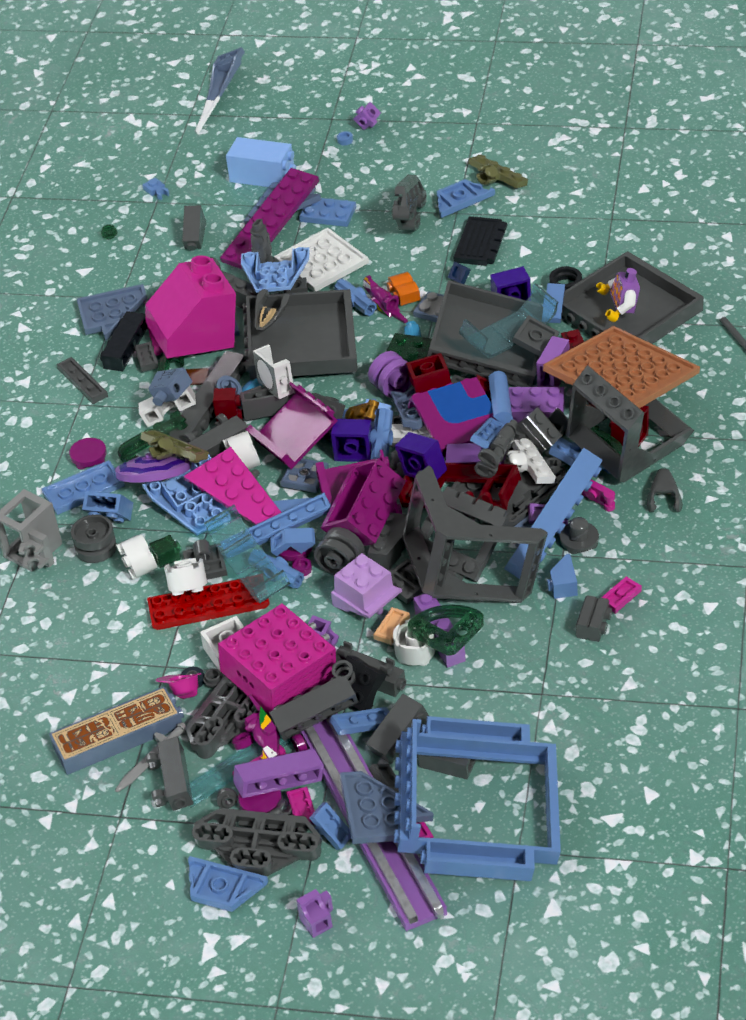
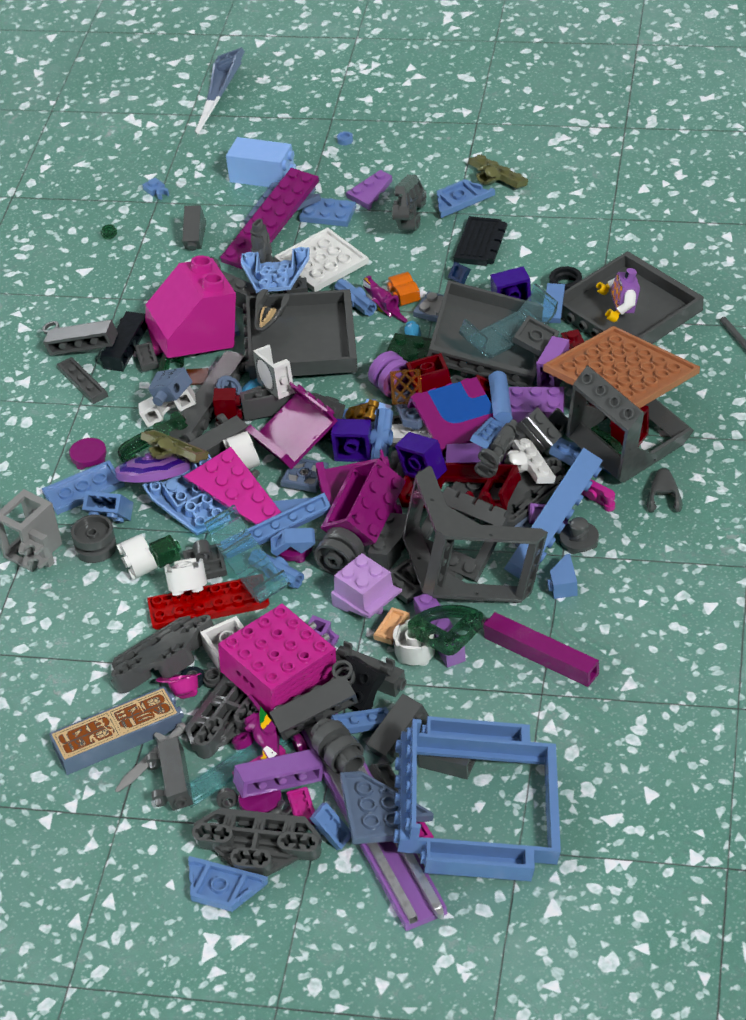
(79, 337): none -> dark grey hinge
(105, 309): sand blue wing -> none
(165, 651): none -> dark grey connector
(302, 565): magenta tile -> none
(315, 911): medium lavender brick -> none
(337, 746): none -> dark grey piece
(367, 116): medium lavender brick -> none
(370, 189): none -> medium lavender wing
(393, 387): none -> clear orange window
(541, 649): none -> magenta brick
(593, 618): dark grey brick -> none
(622, 594): dark pink plate -> none

